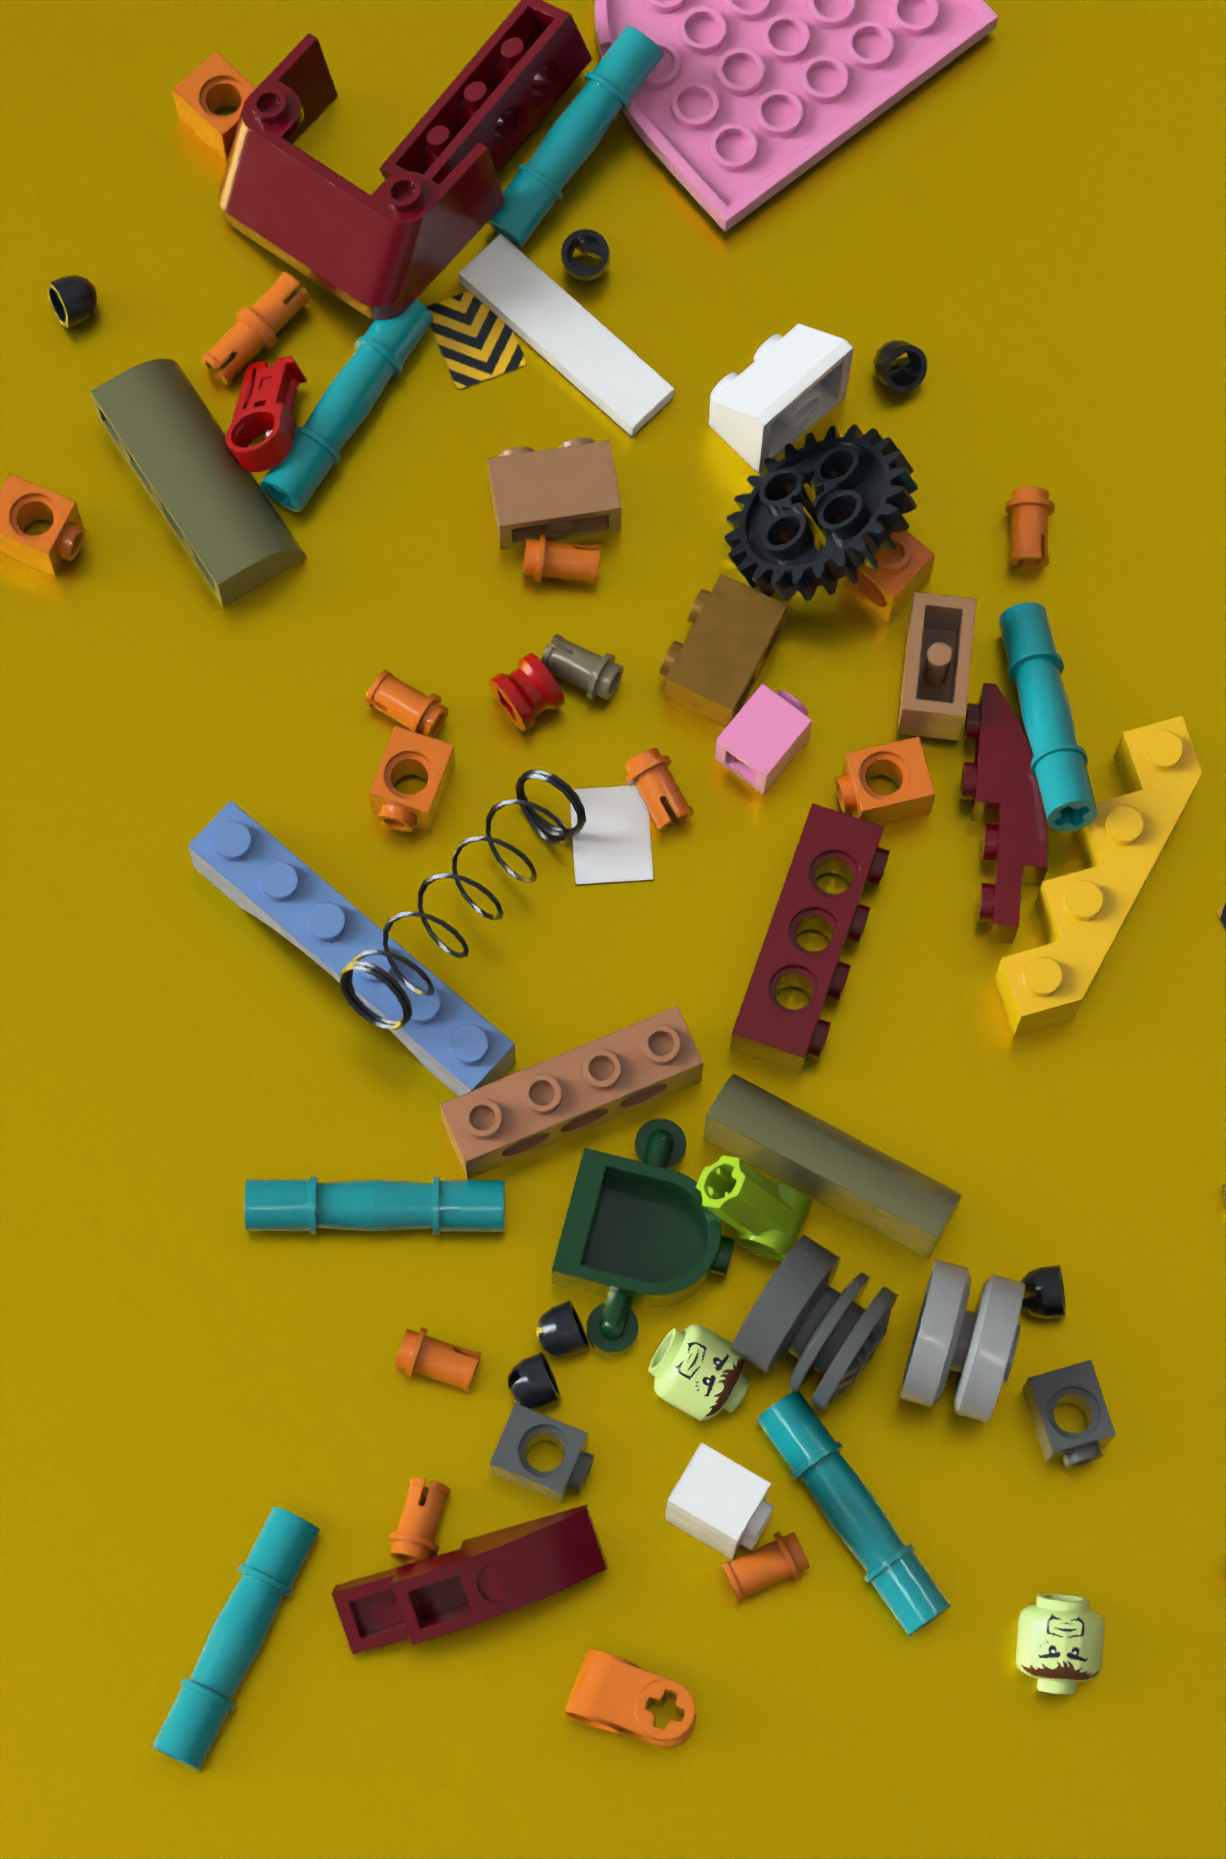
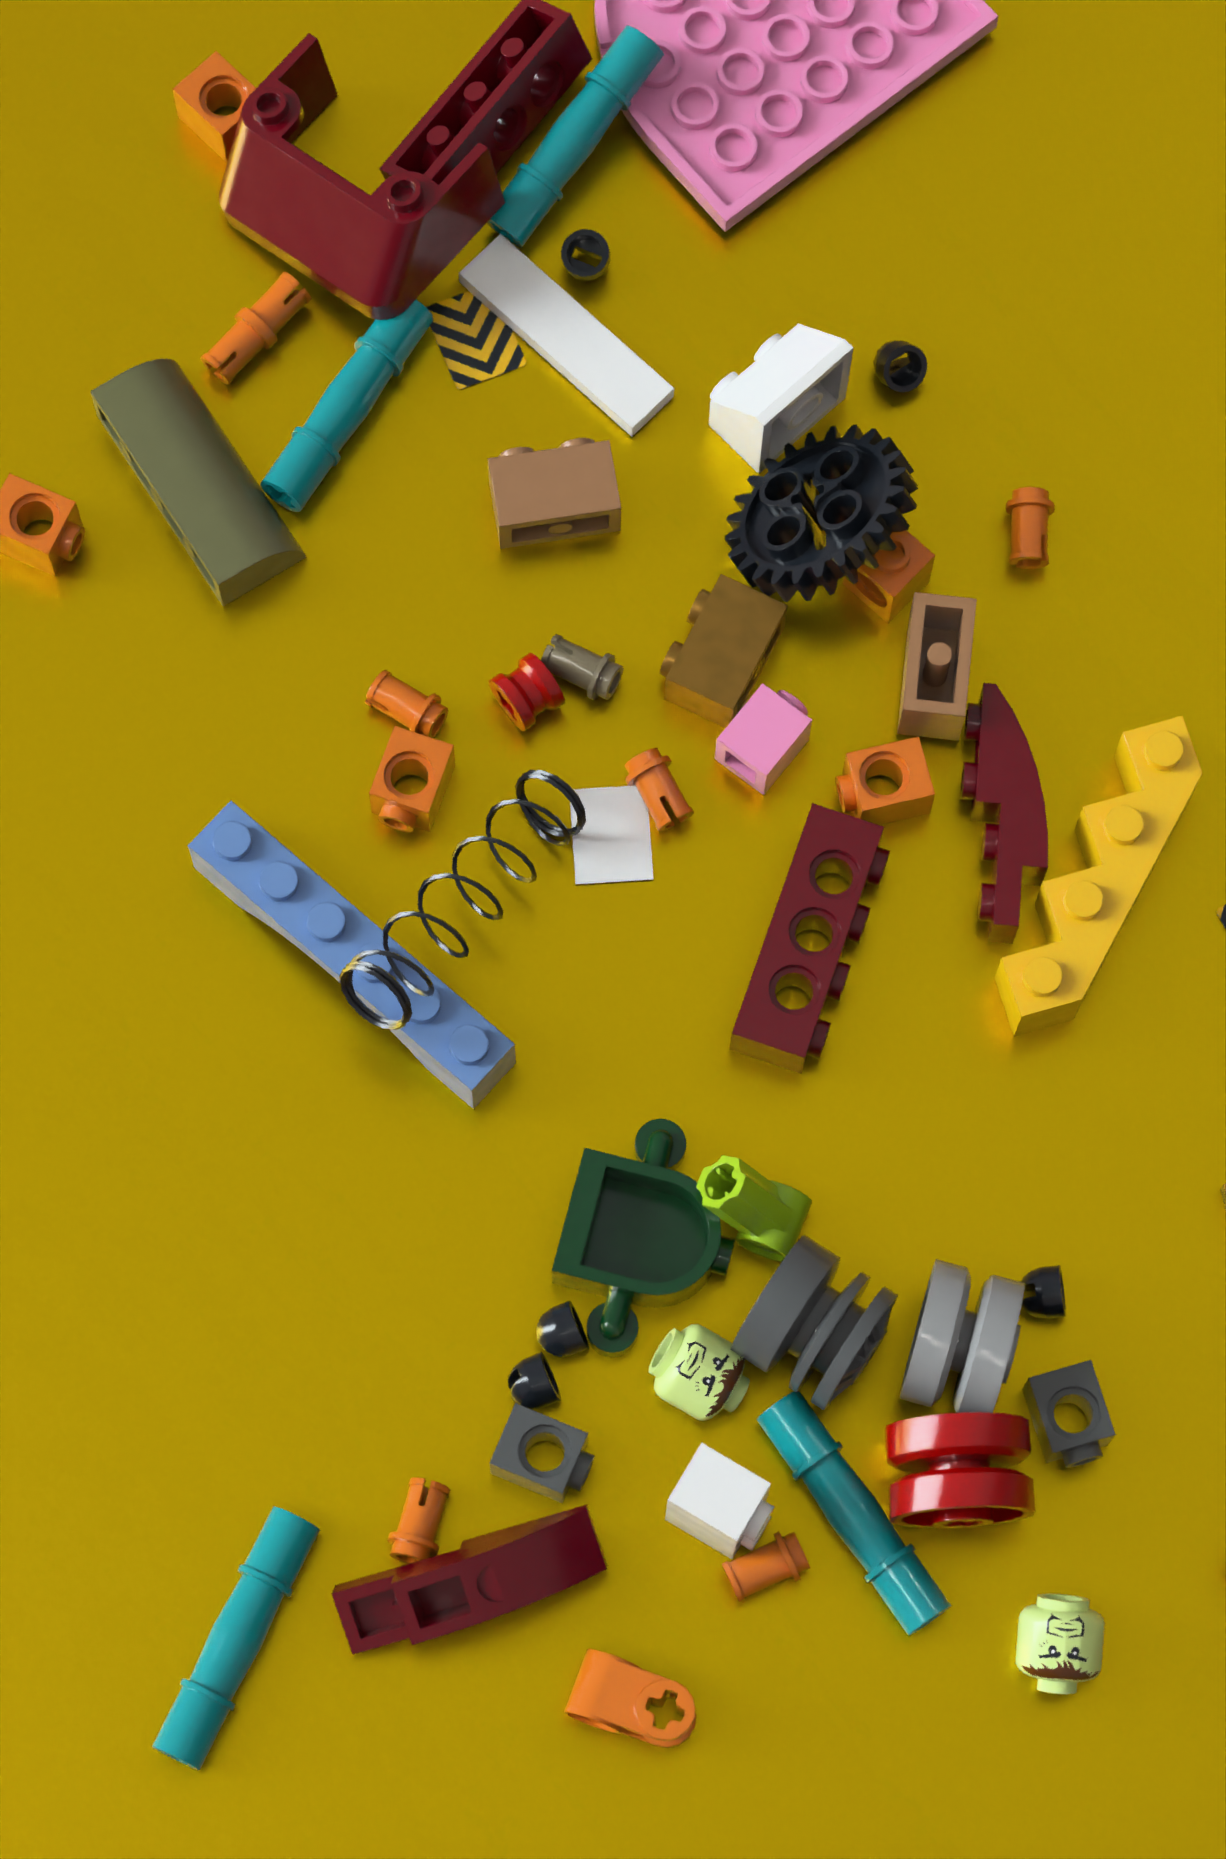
(72, 299): black hinge -> none
(267, 408): red piece -> none
(374, 1205): teal piece -> none
(437, 1359): orange pin -> none
(561, 560): orange pin -> none
(572, 1092): nougat brick -> none
(830, 1165): olive brick -> none
(959, 1470): none -> red wheel
(1047, 717): teal piece -> none

